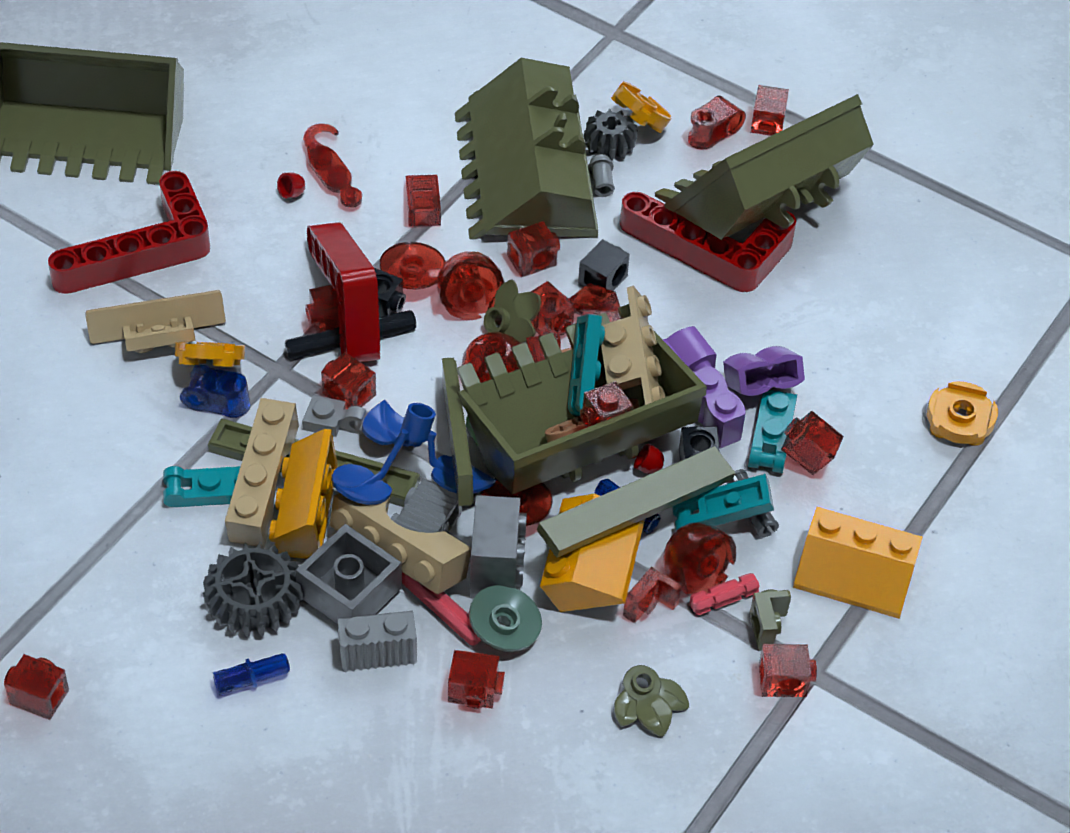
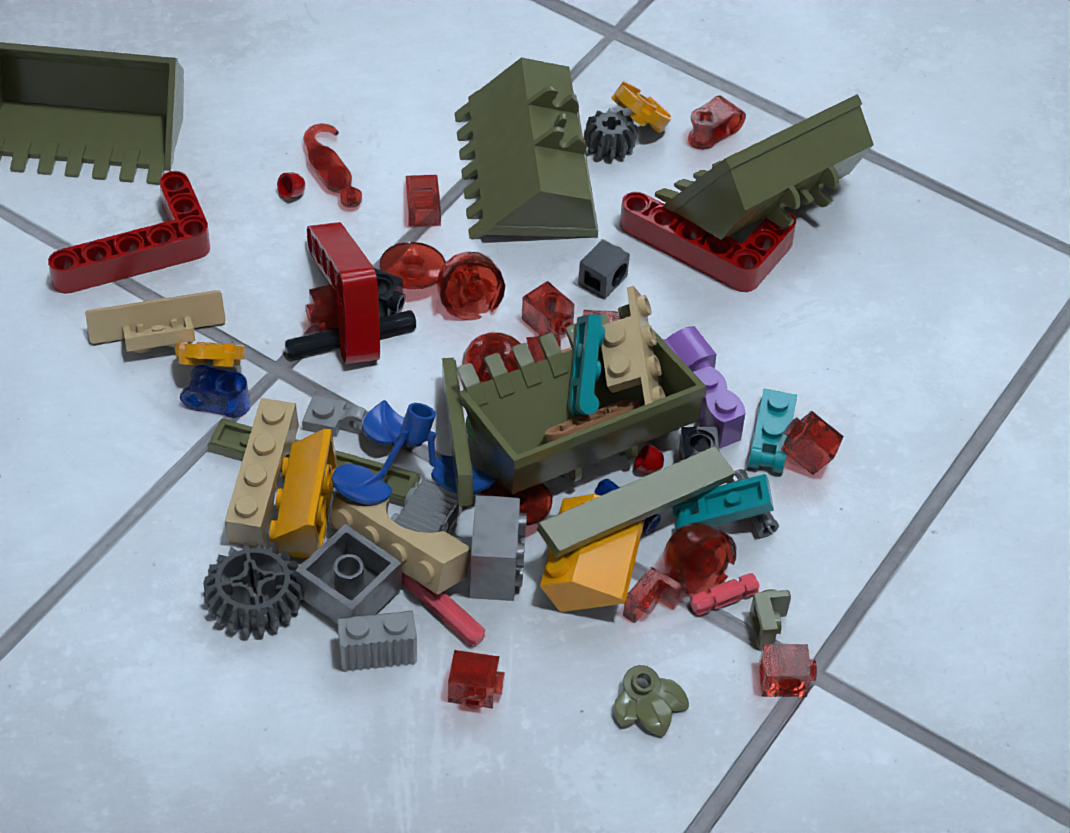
(36, 686): clear red brick -> none
(208, 485): teal plate -> none
(249, 673): clear blue axle -> none
(348, 381): clear red brick -> none
(512, 609): sand green dish -> none
(513, 312): olive plate -> none
(533, 249): clear red brick -> none
(595, 298): clear red bracket -> none
(601, 168): light grey pin -> none
(604, 404): clear red brick -> none
(766, 369): medium lavender brick -> none
(769, 110): clear red brick -> none
(857, 562): light orange slope -> none
(956, 428): light orange plate -> none

